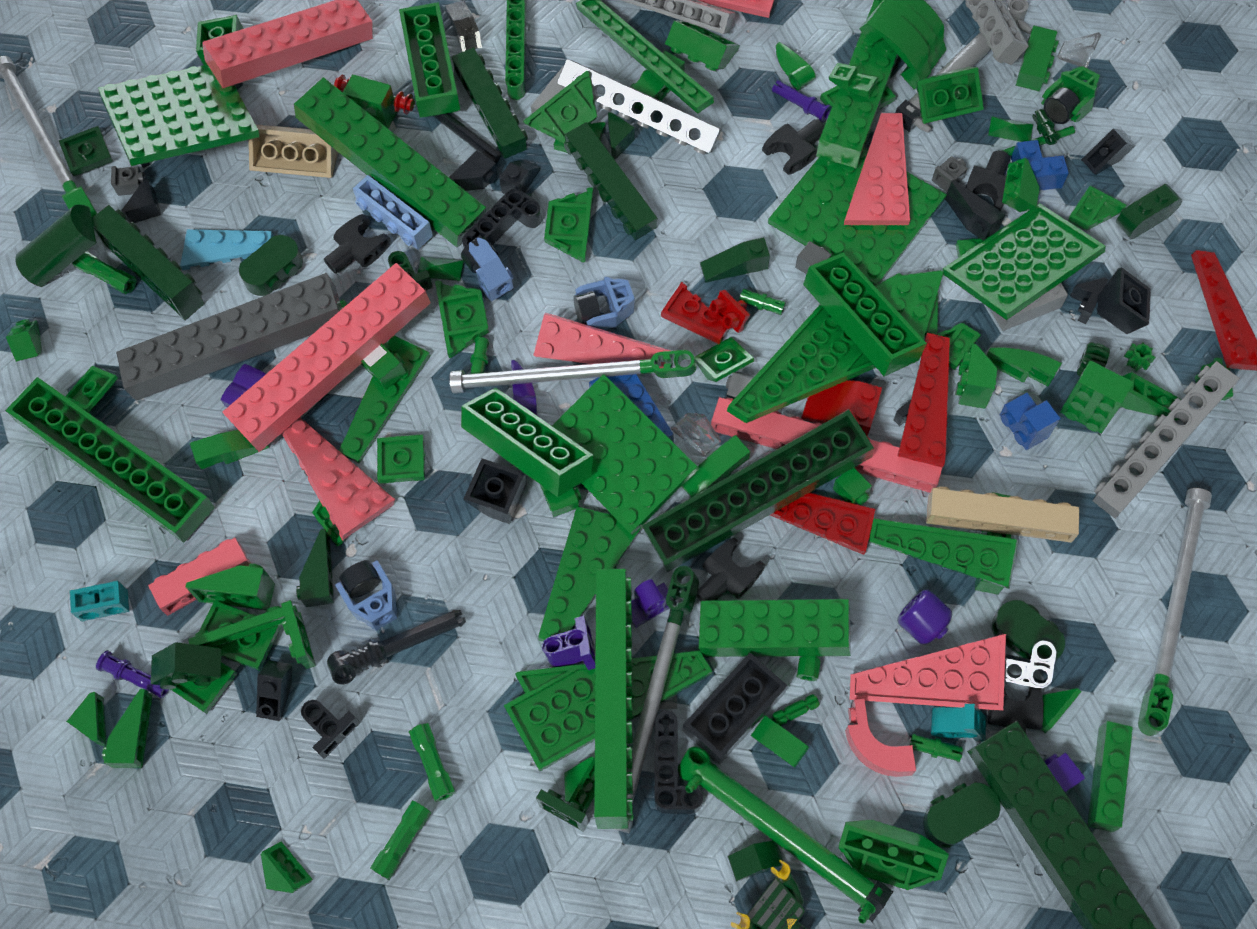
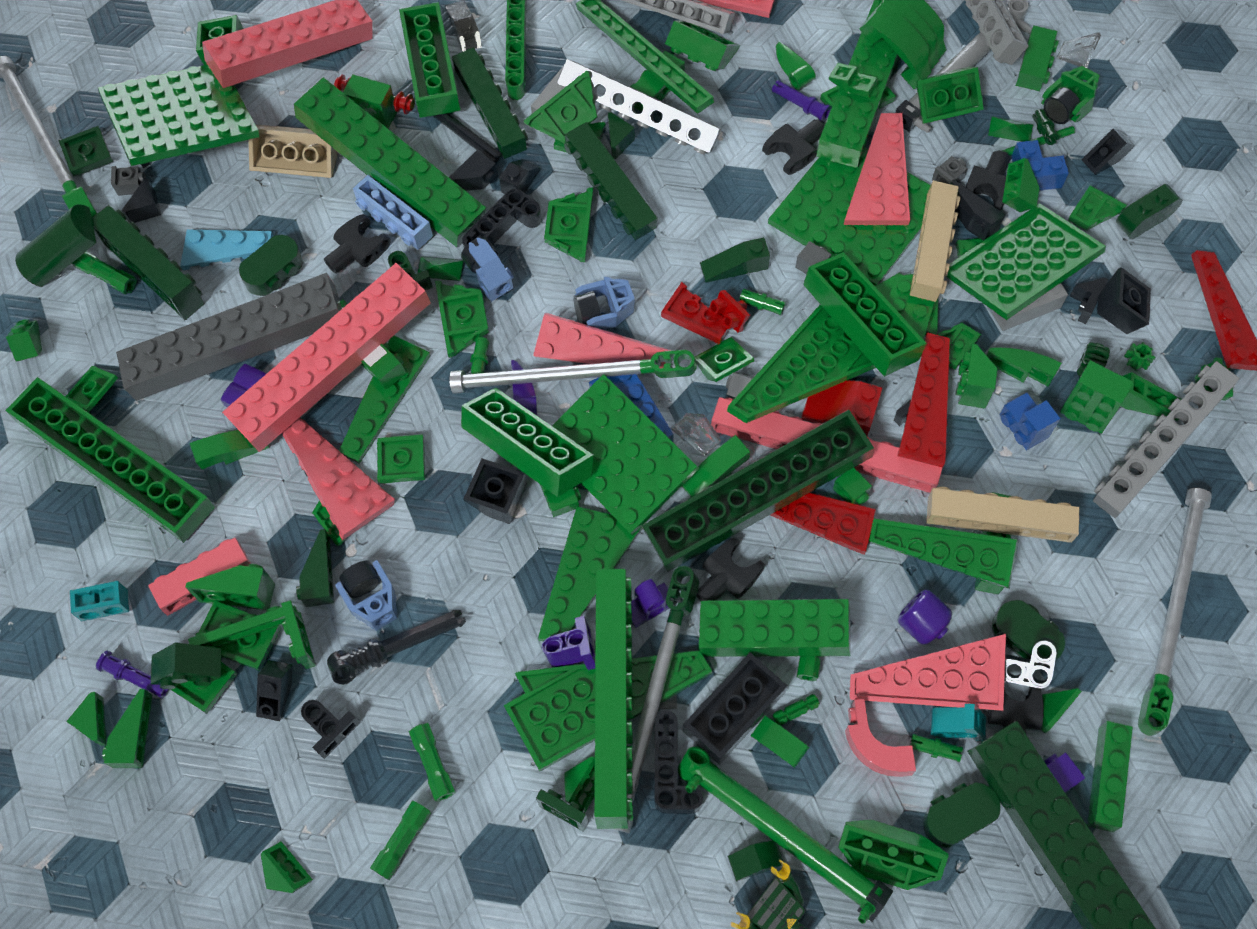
(934, 241): none -> tan brick

